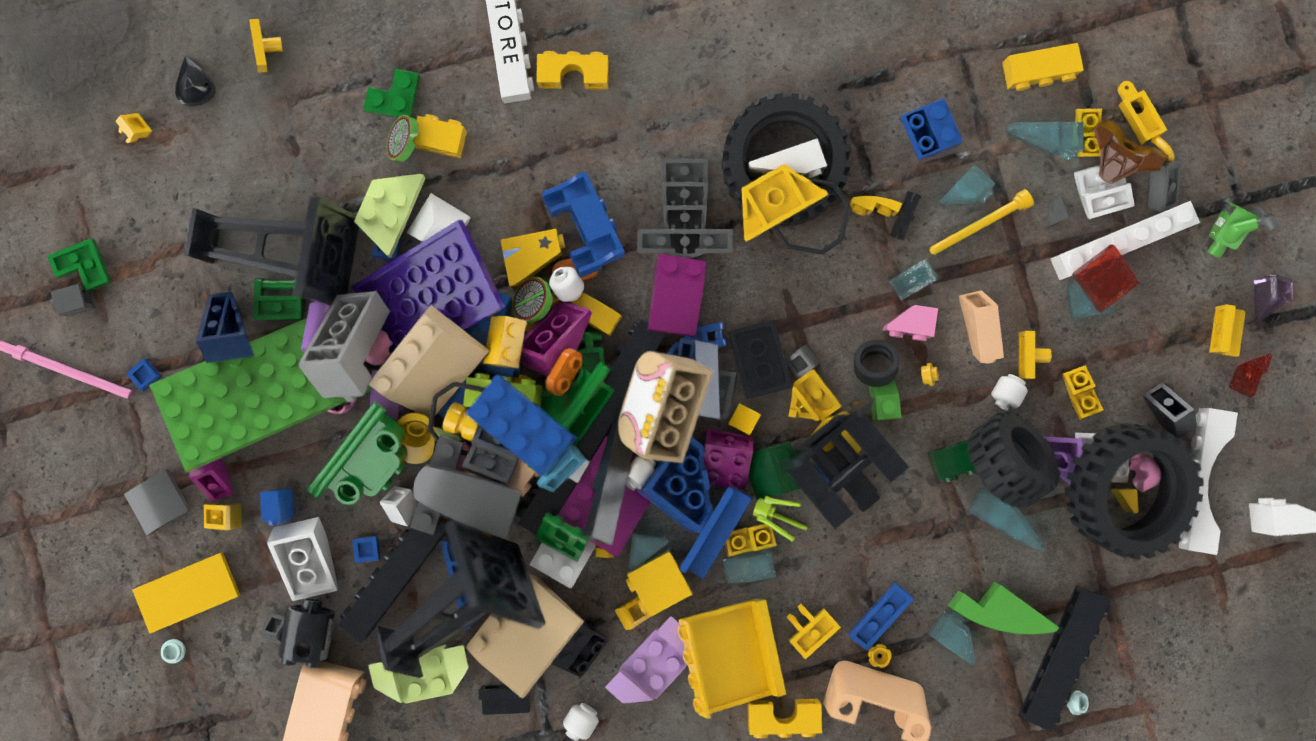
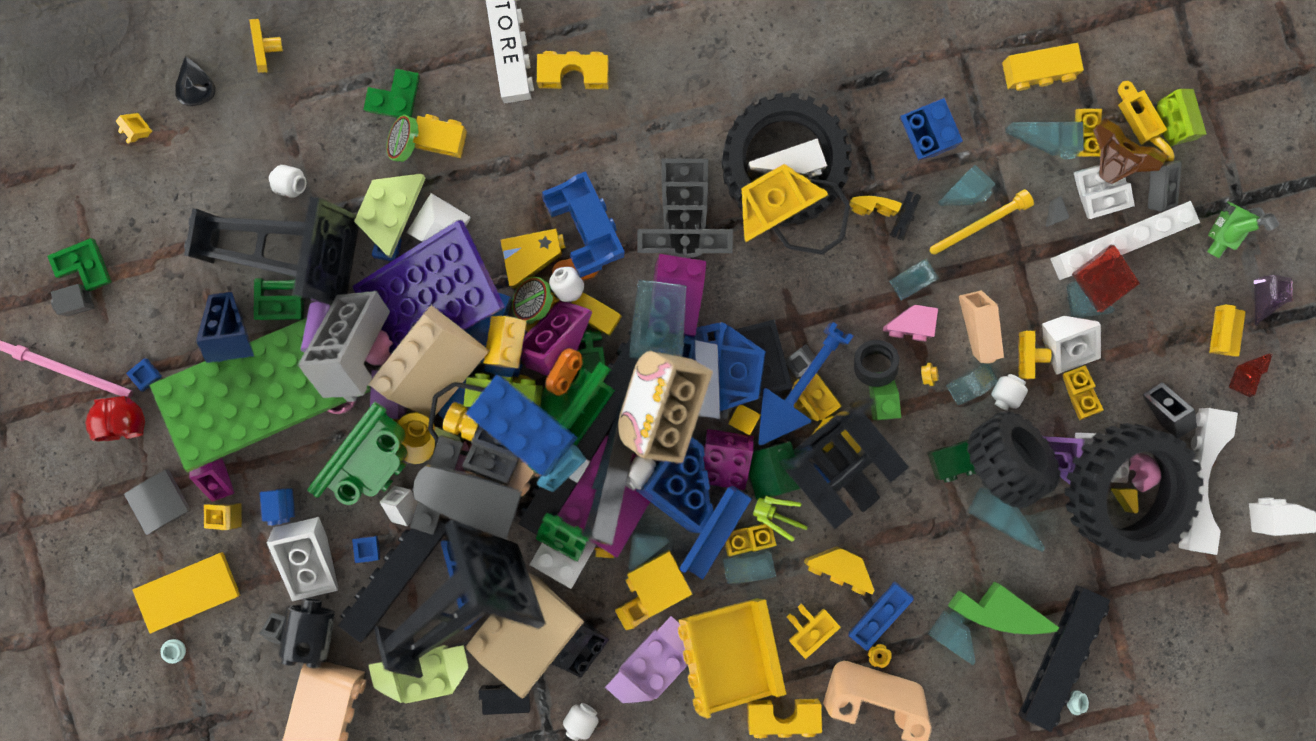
(114, 418): none -> red piece
(287, 181): none -> white head
(658, 319): none -> clear light blue slope
(738, 368): none -> blue wing
(779, 415): none -> blue piece
(842, 568): none -> yellow slope
(972, 384): none -> clear light blue slope
(1072, 342): none -> white slope
(1181, 117): none -> lime slope

